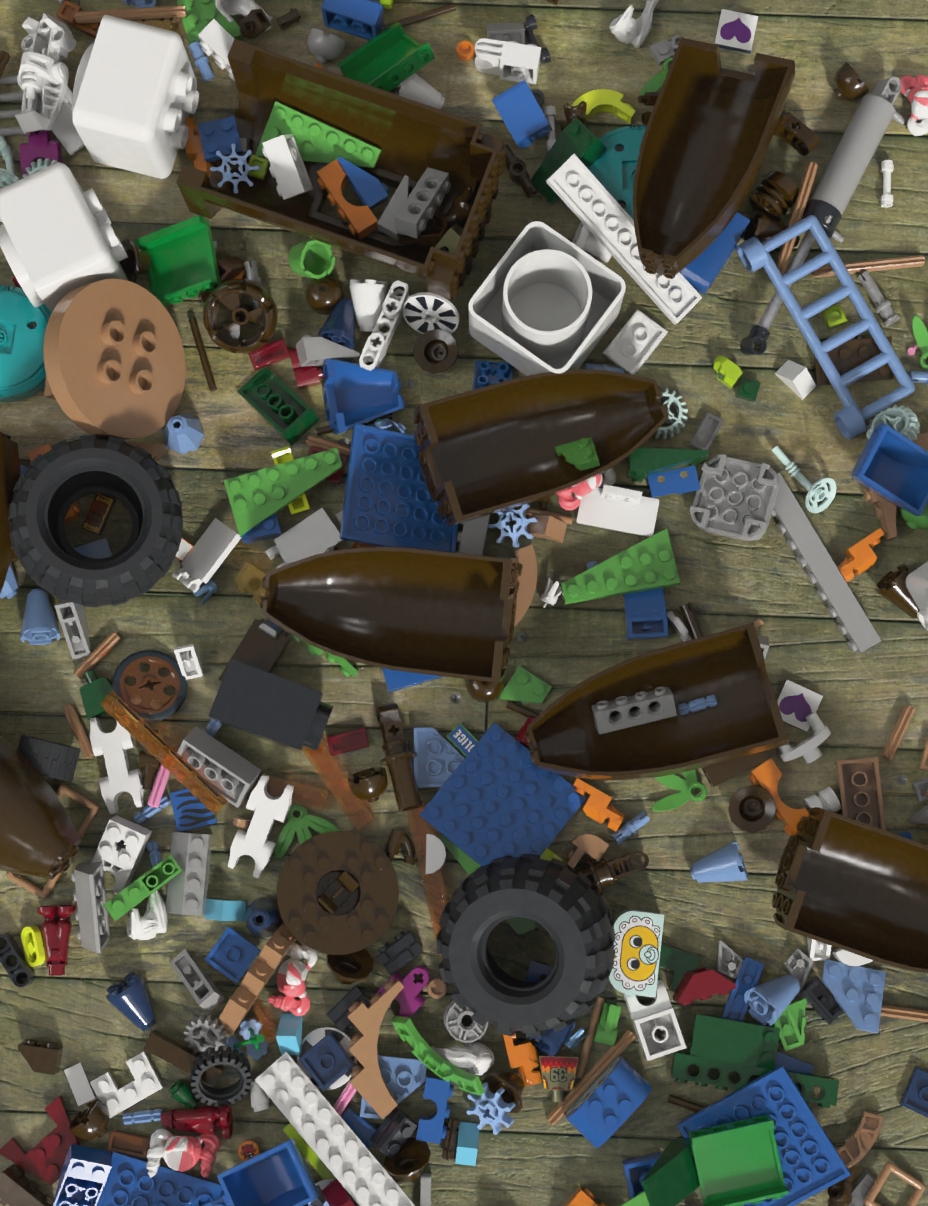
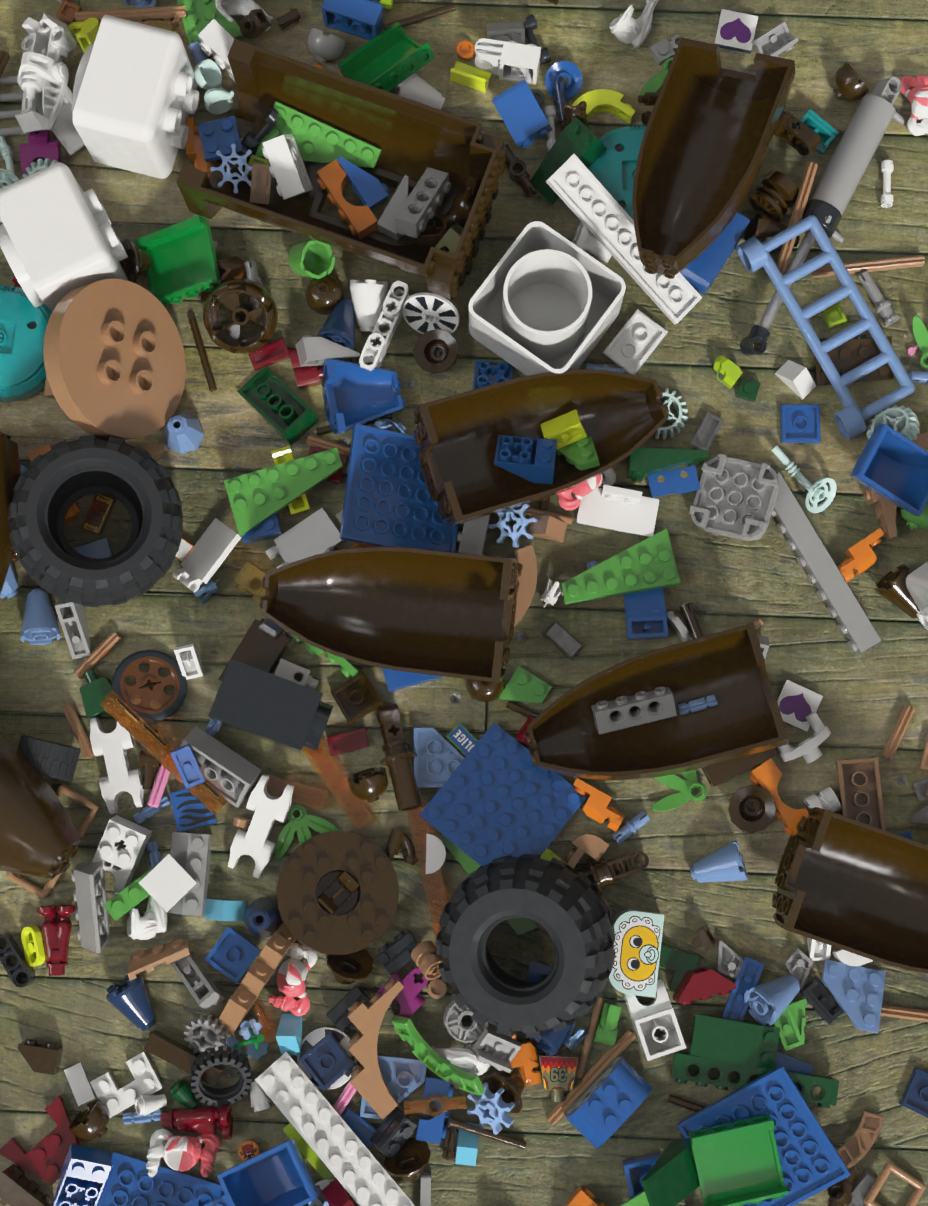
(85, 32): none -> neon yellow arch
(129, 1143): reddish brown tile -> none
(149, 1103): none -> white cone
(150, 958): none -> medium nougat wing
(167, 883): none -> white tile
(187, 766): none -> plate
(207, 74): none -> light aqua hair
(218, 100): none -> light aqua hair
(251, 140): none -> black bar
(260, 184): none -> medium nougat tile
(287, 670): none -> white torso
(356, 698): none -> dark brown plate
(423, 1106): none -> clear orange pin
(427, 960): none -> medium nougat wheel
(470, 76): none -> neon yellow panel
(486, 1133): none -> dark brown bar
(496, 1050): none -> light grey bracket
(527, 457): none -> blue slope
(560, 99): none -> dark blue pin
(562, 70): none -> blue dish
(563, 640): none -> flat silver tile
(564, 429): none -> neon yellow panel
(704, 938): none -> dark brown tile
(775, 41): none -> light grey bracket
(800, 423): none -> blue tile
(822, 128): none -> teal hinge

